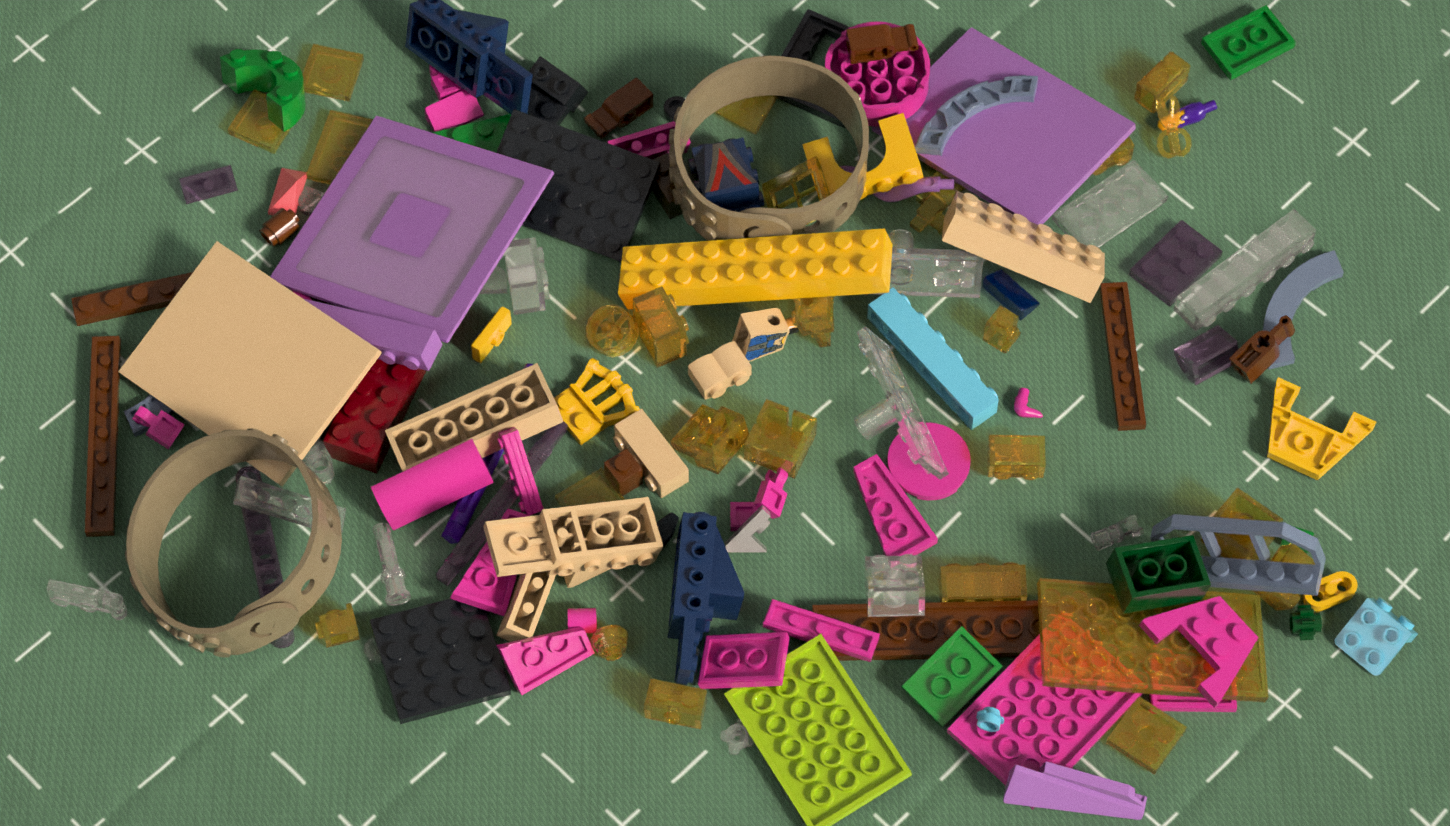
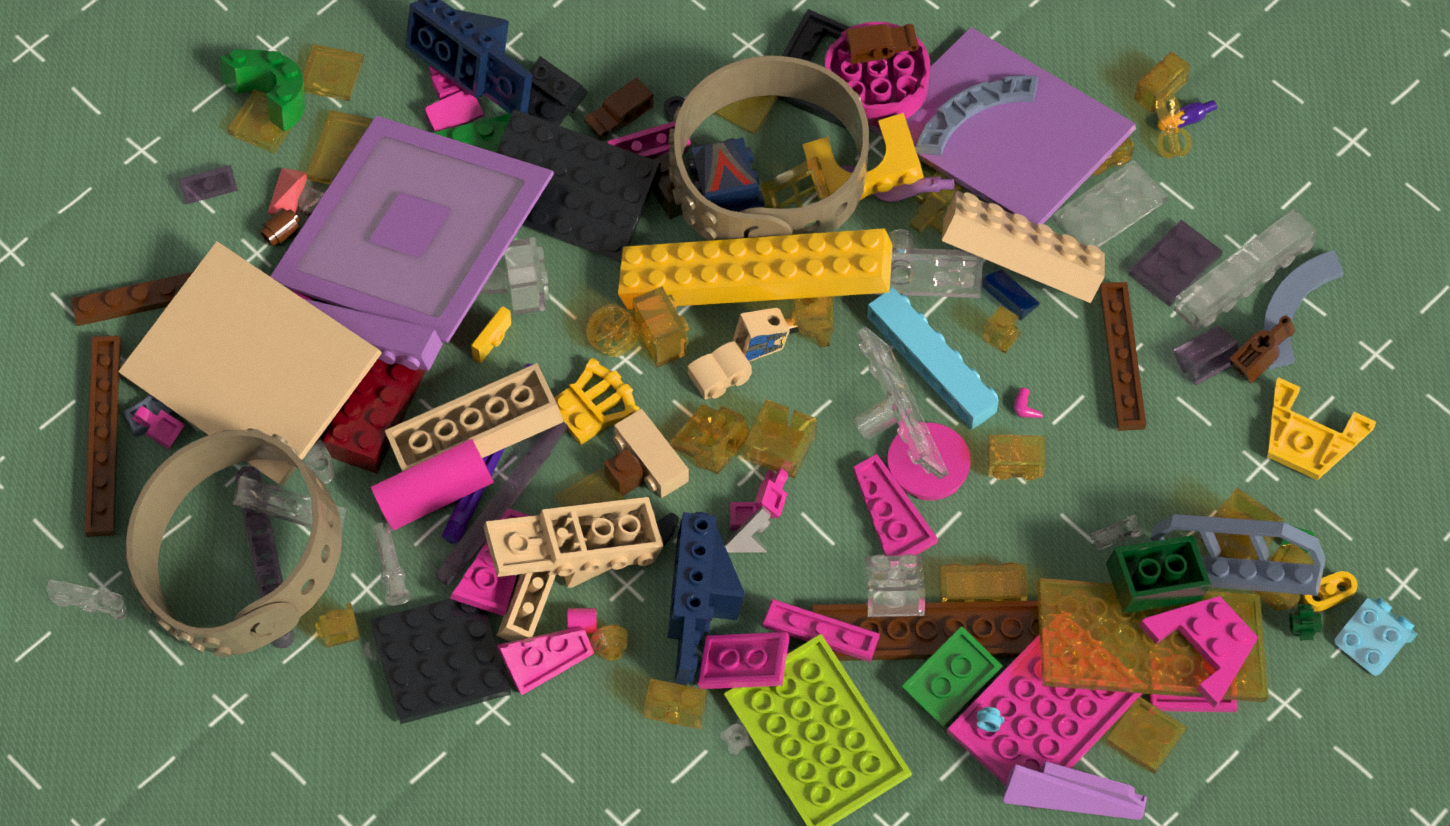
(520, 471): dark pink piece -> none
(1248, 42): green plate -> none

